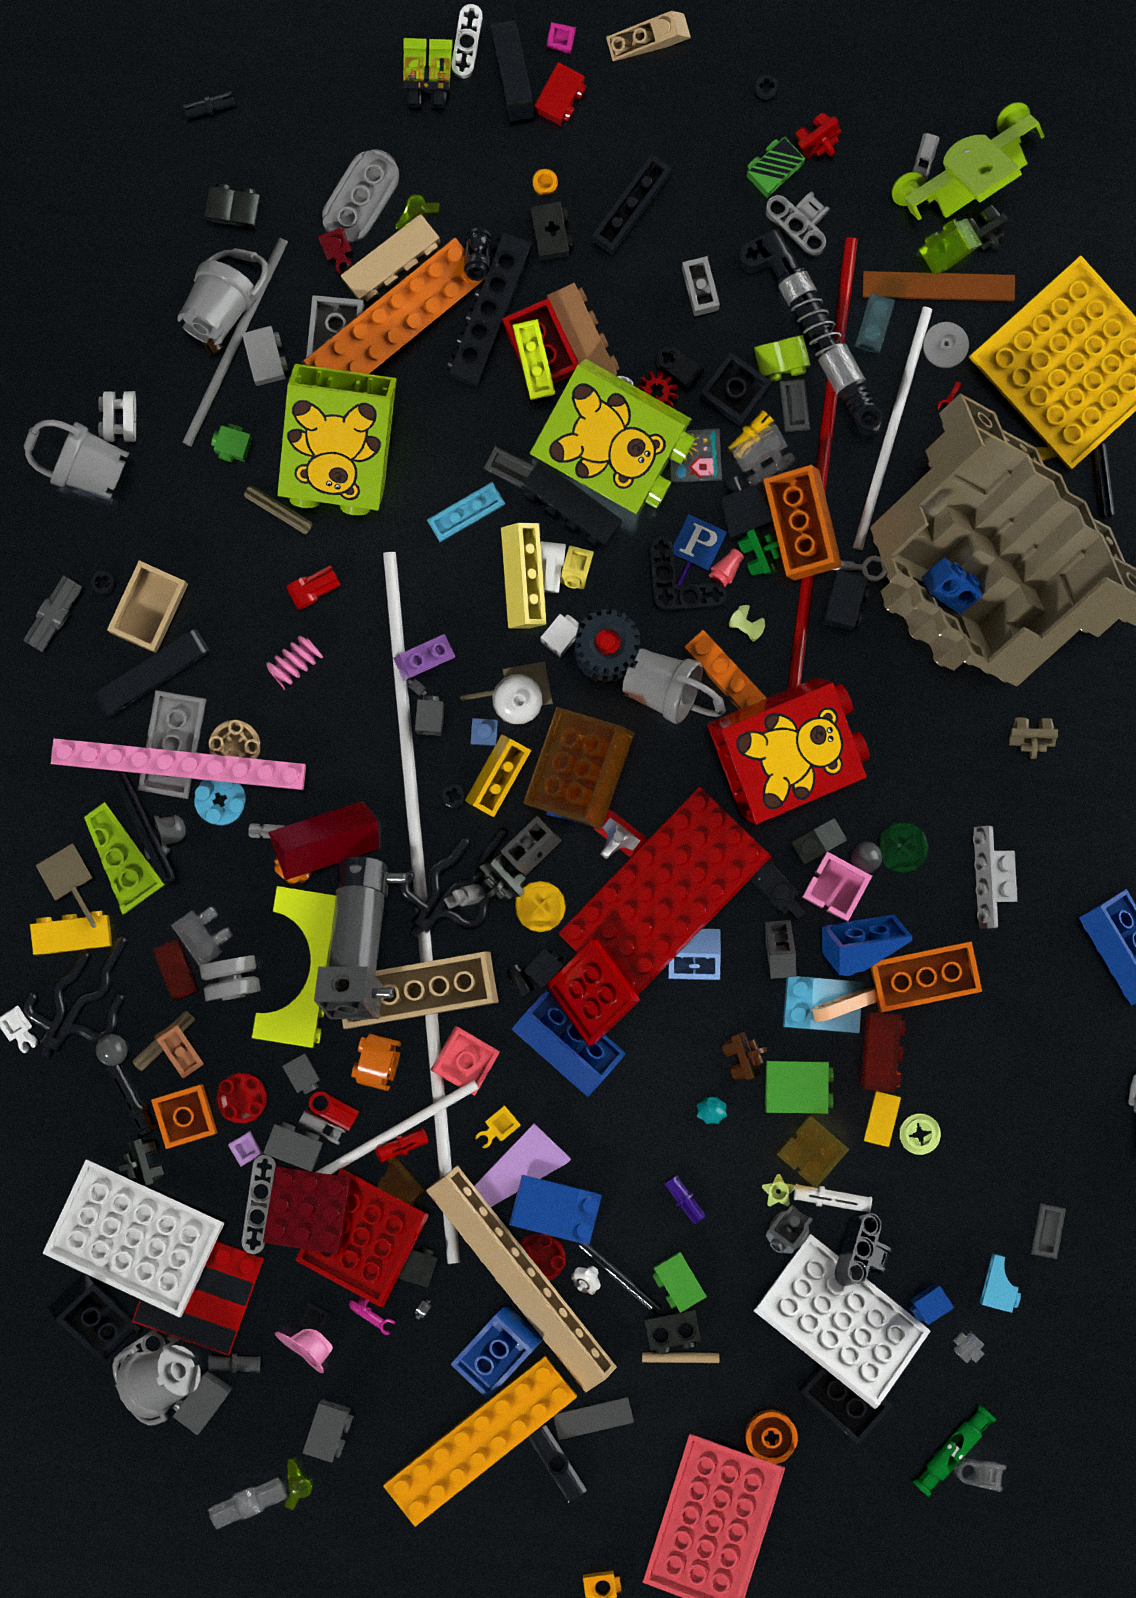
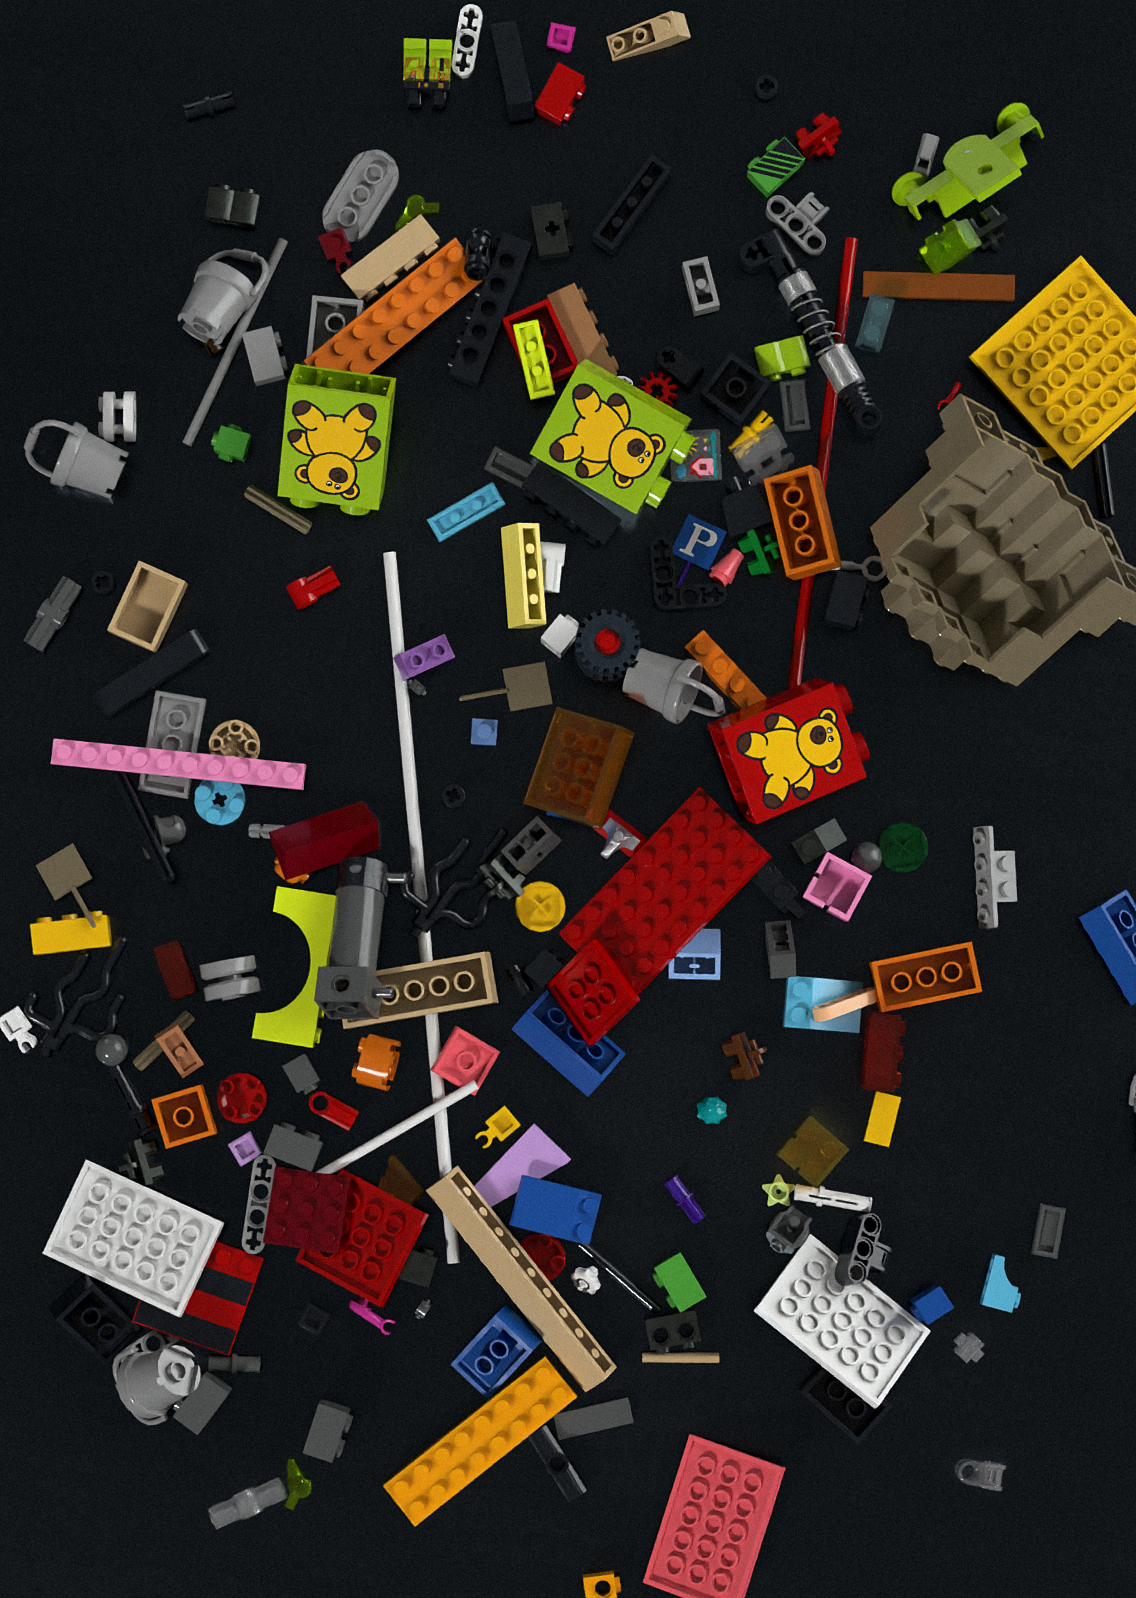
(124, 863): lime wing -> none
(197, 938): clear plate -> none
(293, 661): bright pink piece -> none
(309, 1345): bright pink piece -> none
(317, 1125): light grey bar -> none
(401, 1145): red pin -> none
(429, 716): dark grey brick -> none
(465, 896): light grey bar -> none
(497, 775): yellow brick -> none
(517, 699): white cylinder -> none
(545, 182): light orange tile -> none
(576, 567): light yellow bracket -> none
(739, 620): yellowish green piece -> none
(783, 1444): orange brick -> none
(798, 1087): bright green brick -> none
(862, 943): blue slope -> none
(892, 428): white piece -> none
(929, 1141): yellowish green gear -> none
(945, 344): light grey piece -> none
(948, 1457): green piece -> none
(952, 585): blue brick -> none
(1033, 739): dark tan hips -> none

